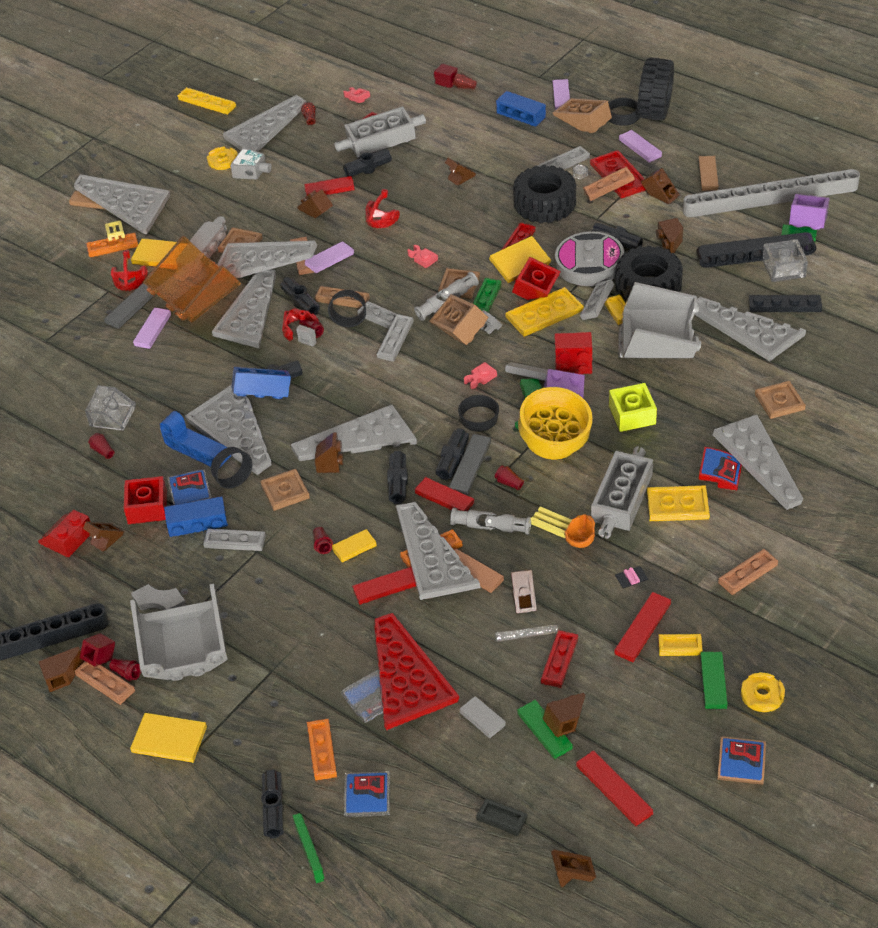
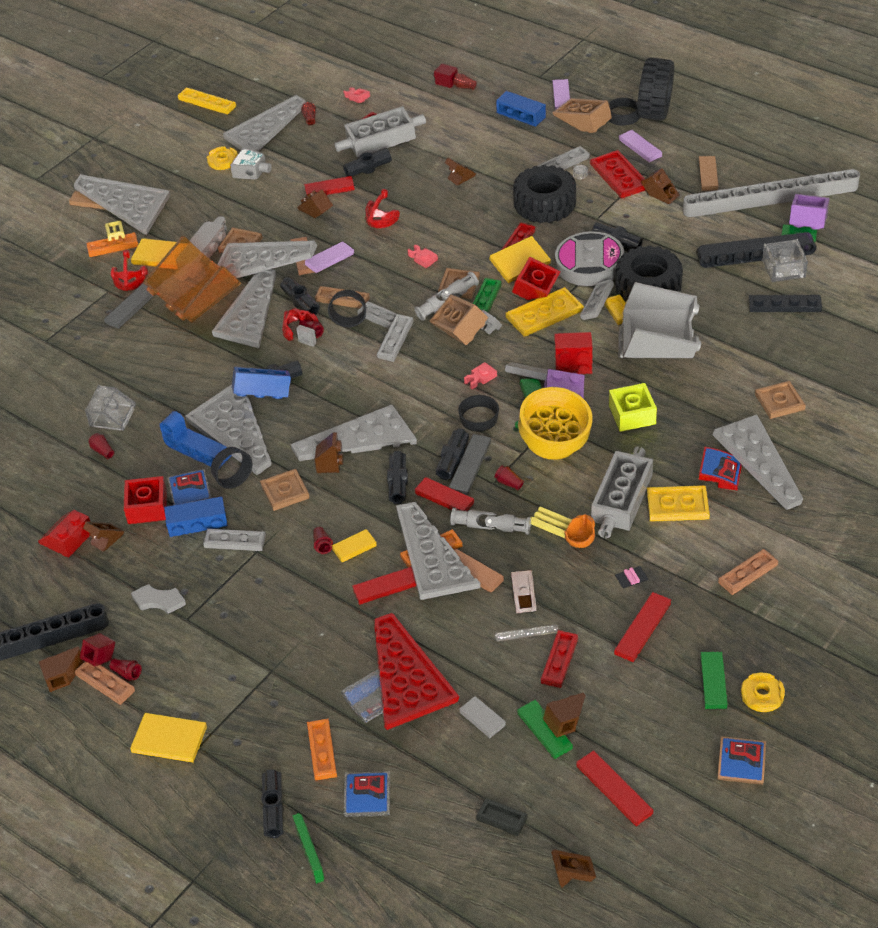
(152, 328): lavender tile -> none
(180, 640): light grey windscreen -> none
(608, 183): nougat tile -> none
(670, 234): reddish brown slope -> none
(680, 644): yellow tile -> none
(750, 329): light grey wing -> none

